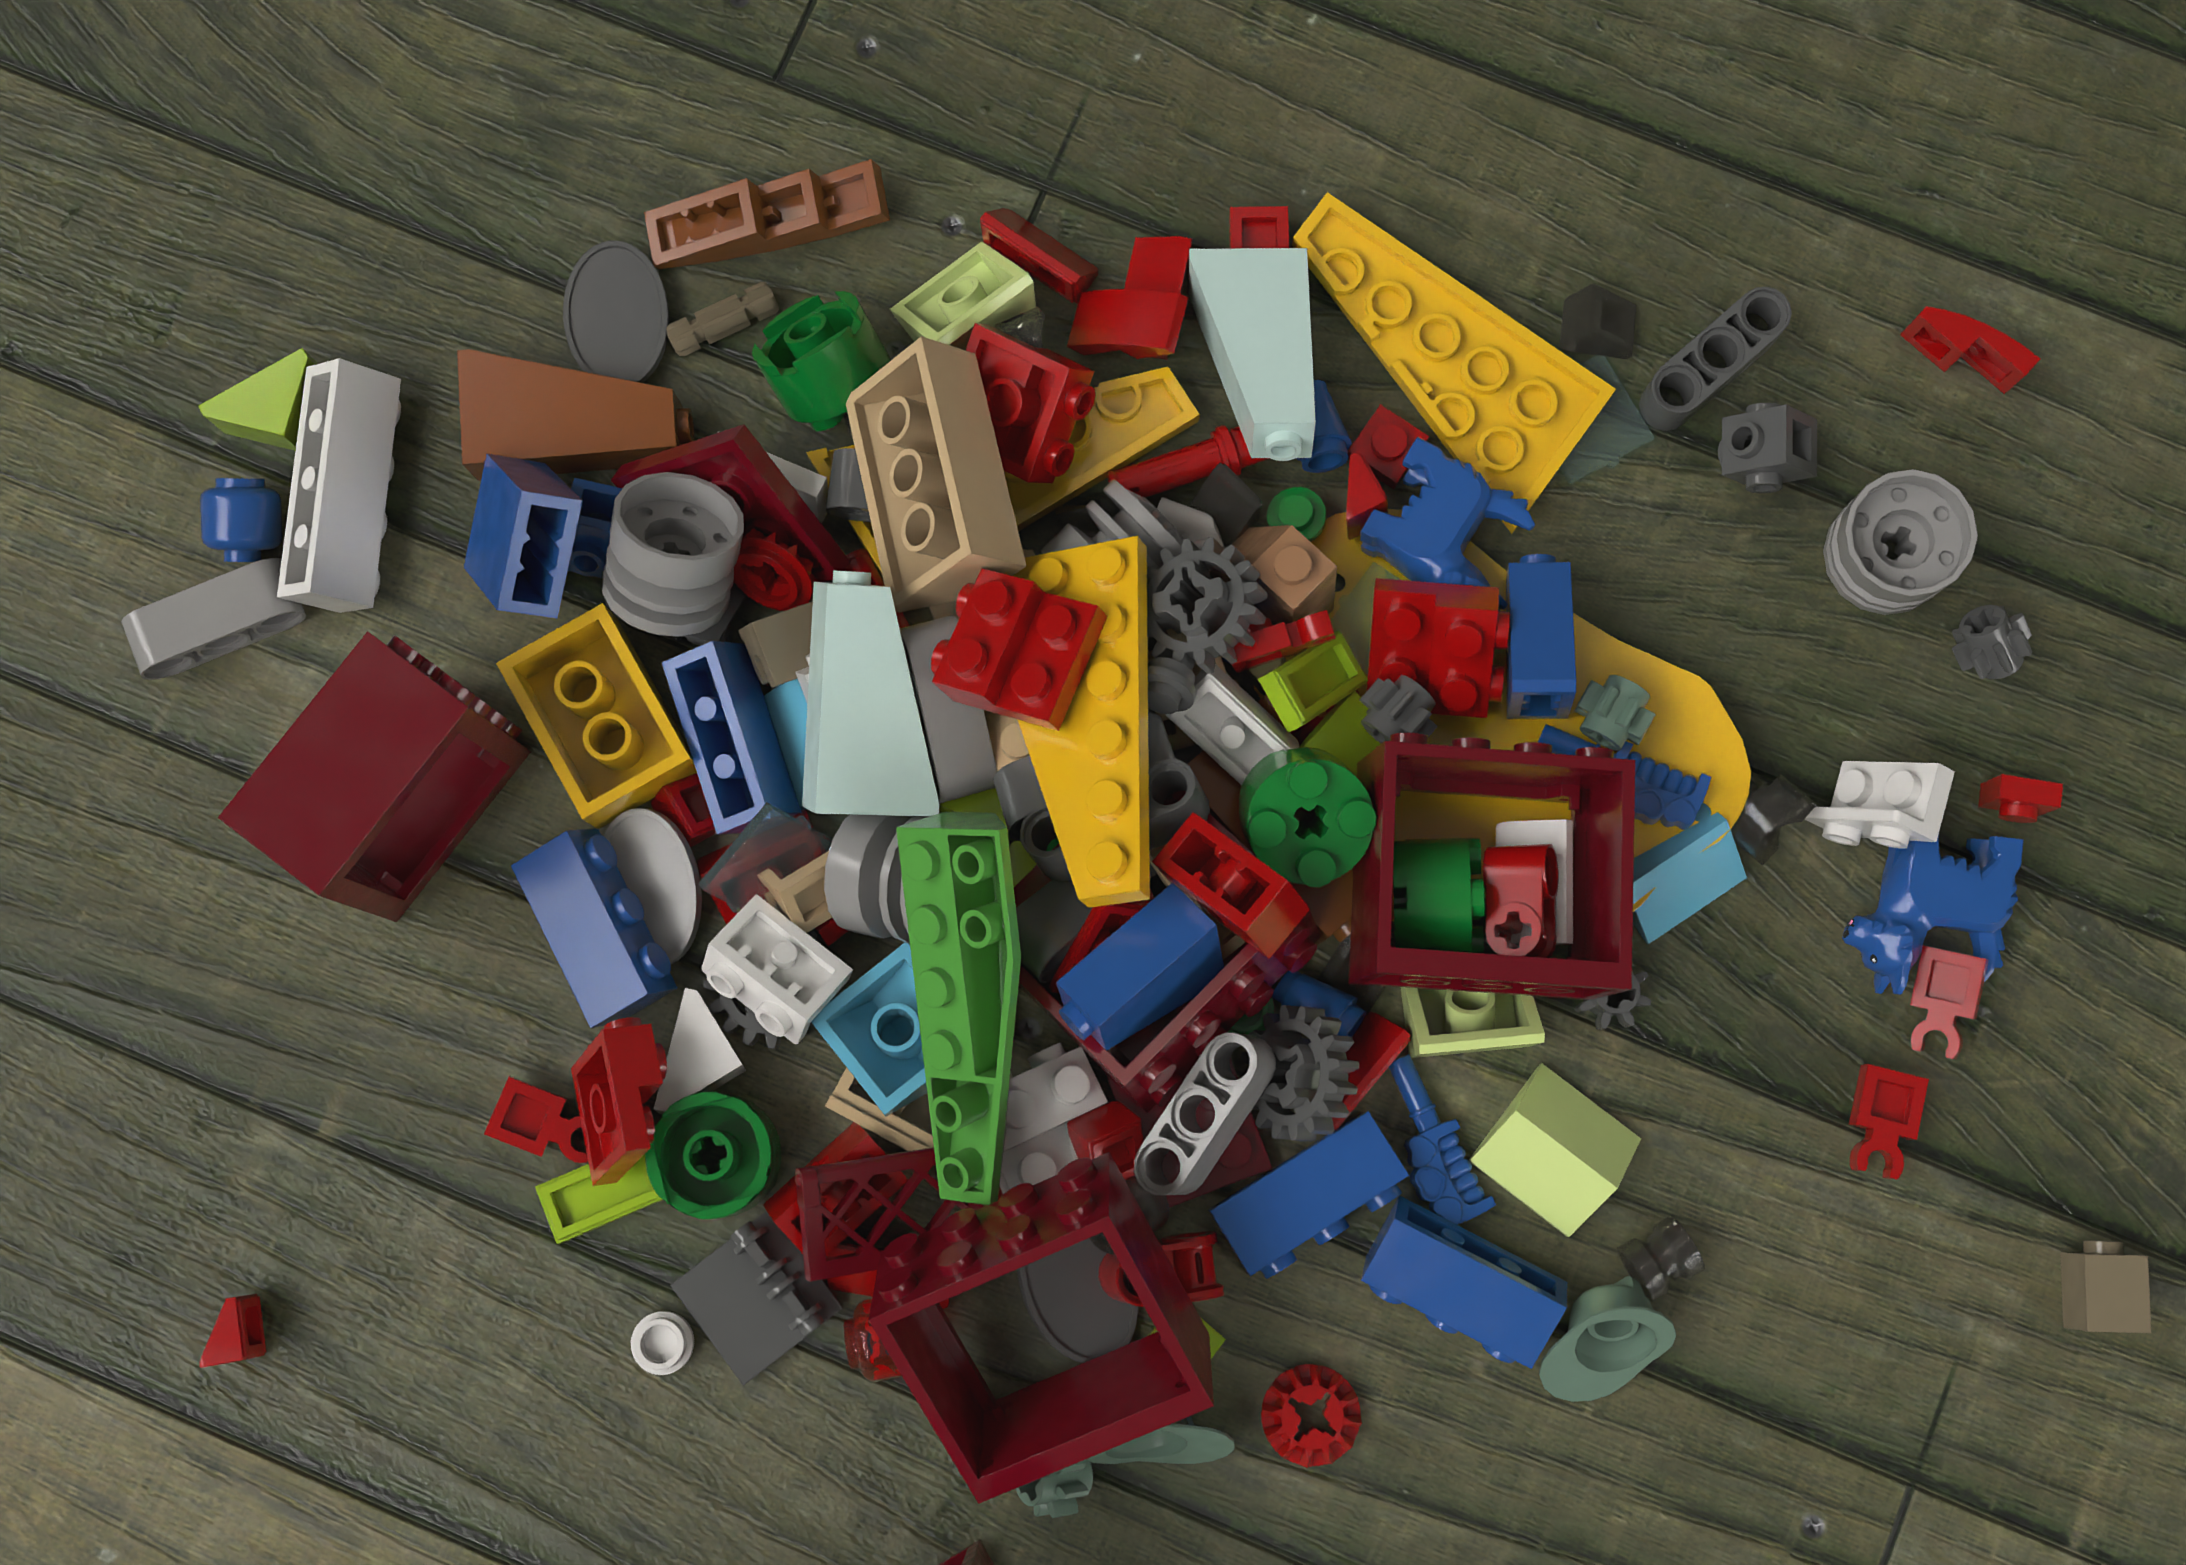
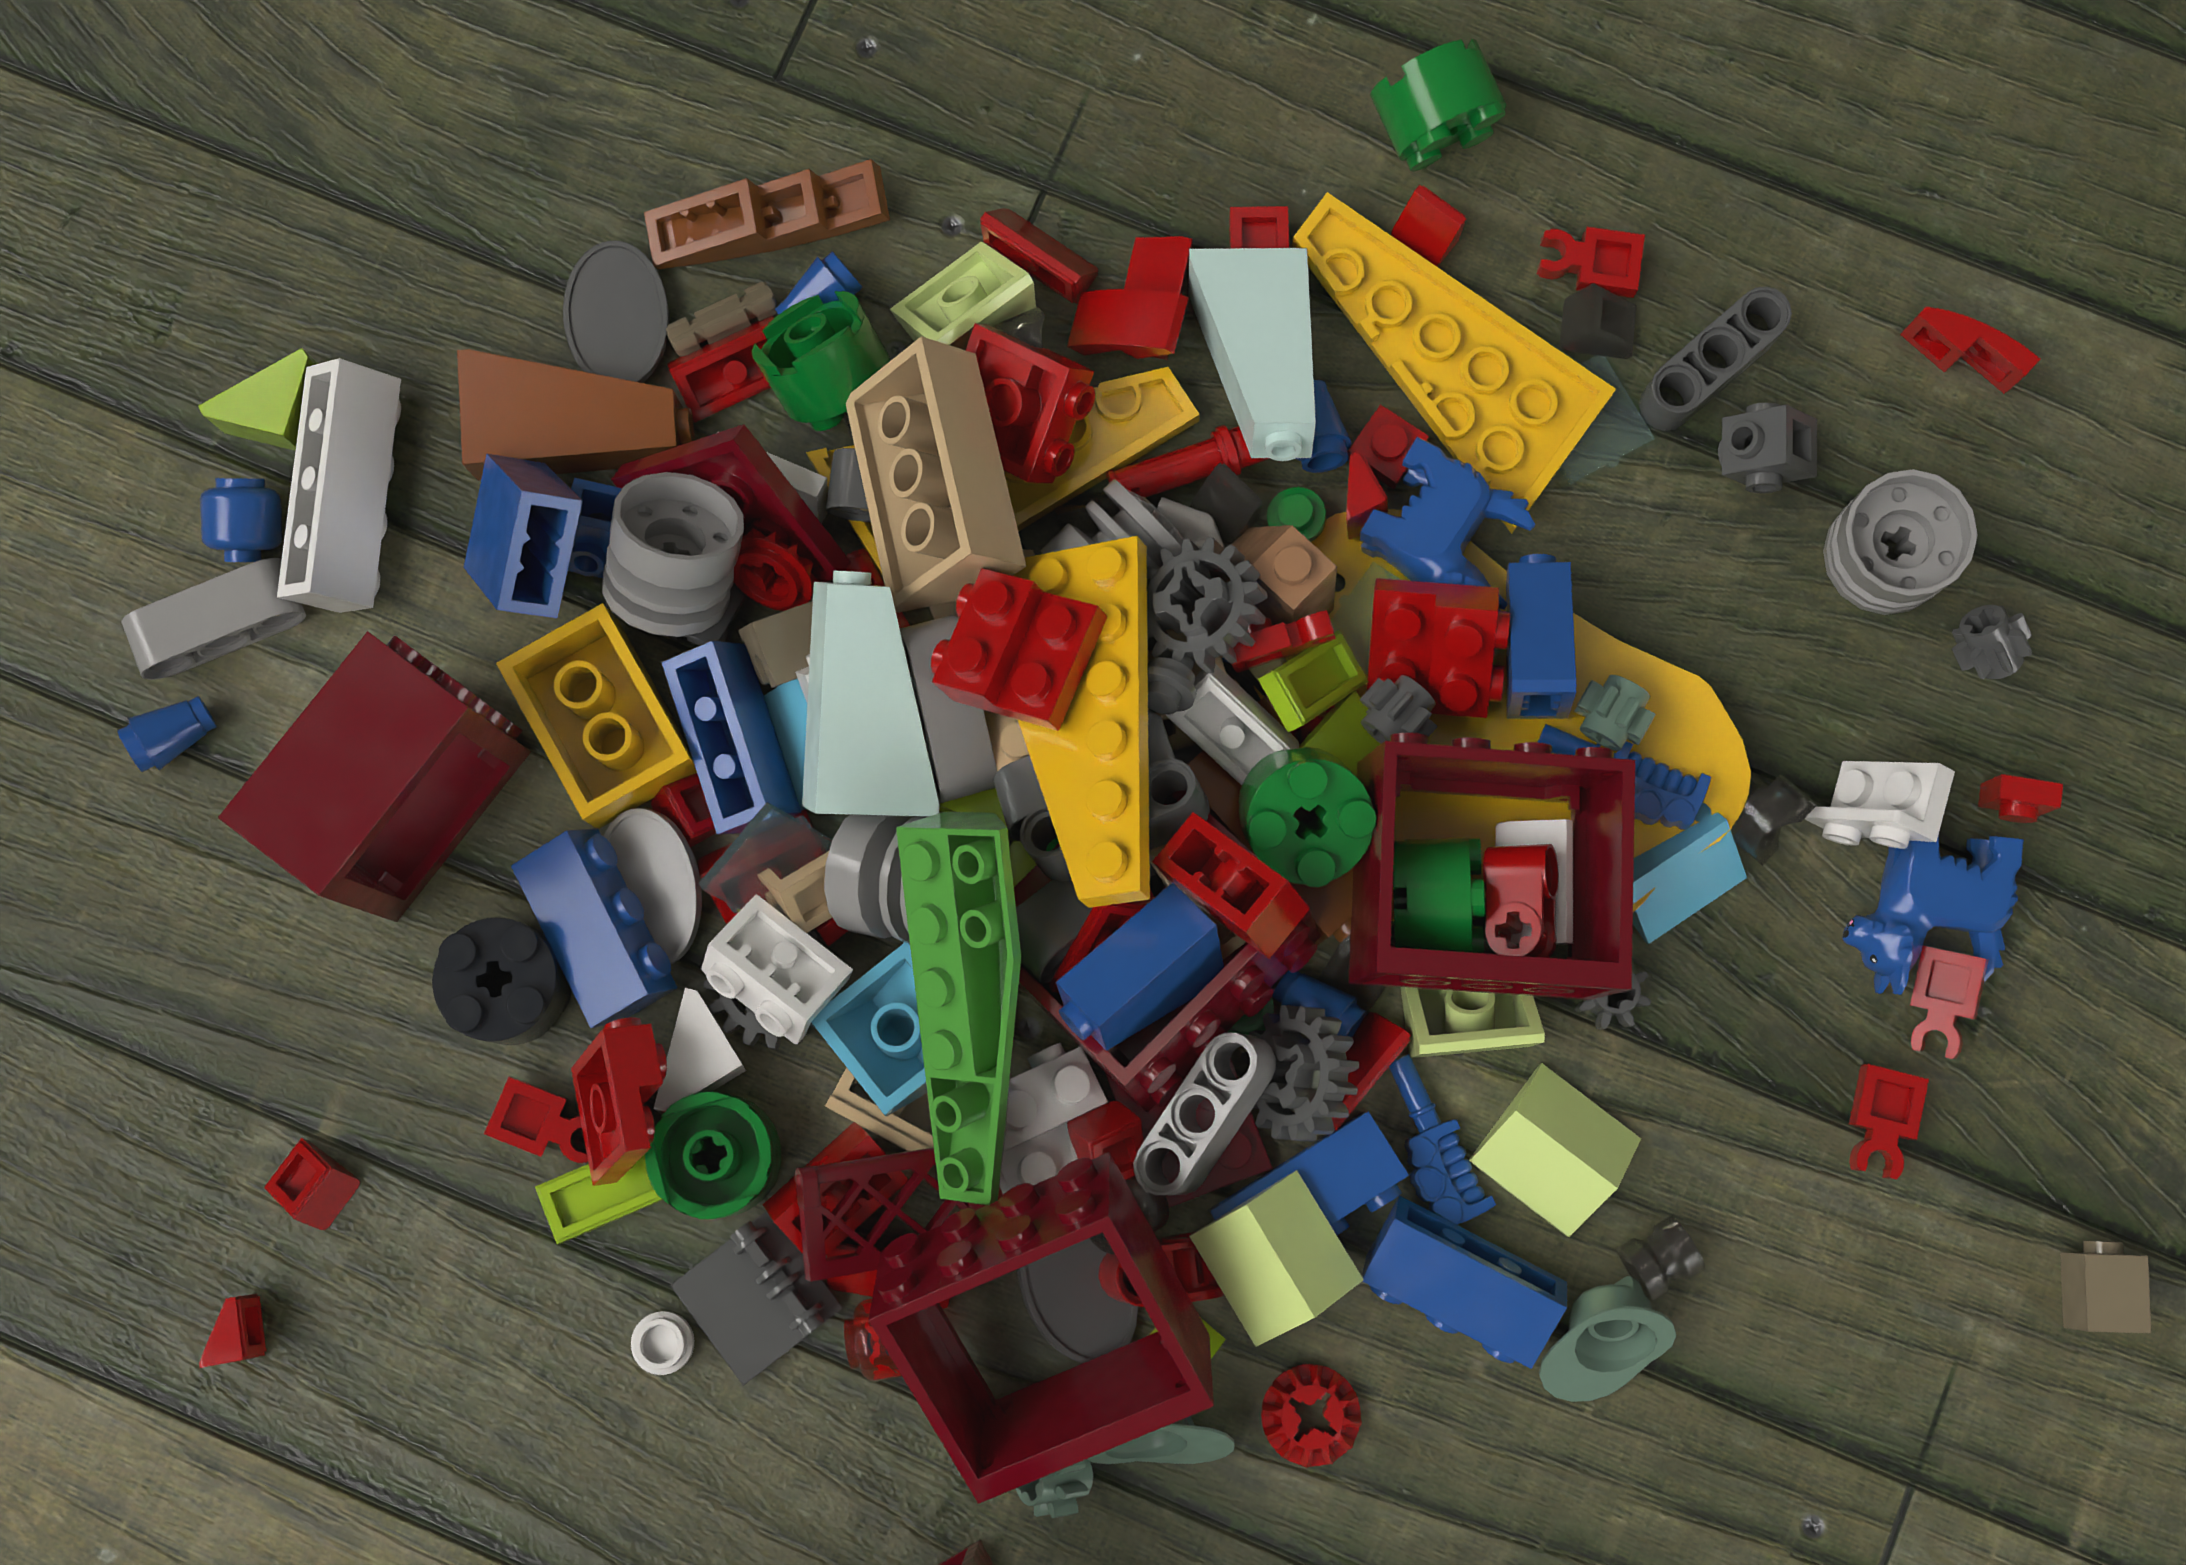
(165, 733): none -> blue cone
(312, 1185): none -> red slope
(467, 976): none -> black brick
(721, 372): none -> red slope
(822, 279): none -> blue cone
(1277, 1259): none -> yellowish green slope
(1429, 225): none -> red slope
(1439, 101): none -> green brick
(1602, 258): none -> red plate

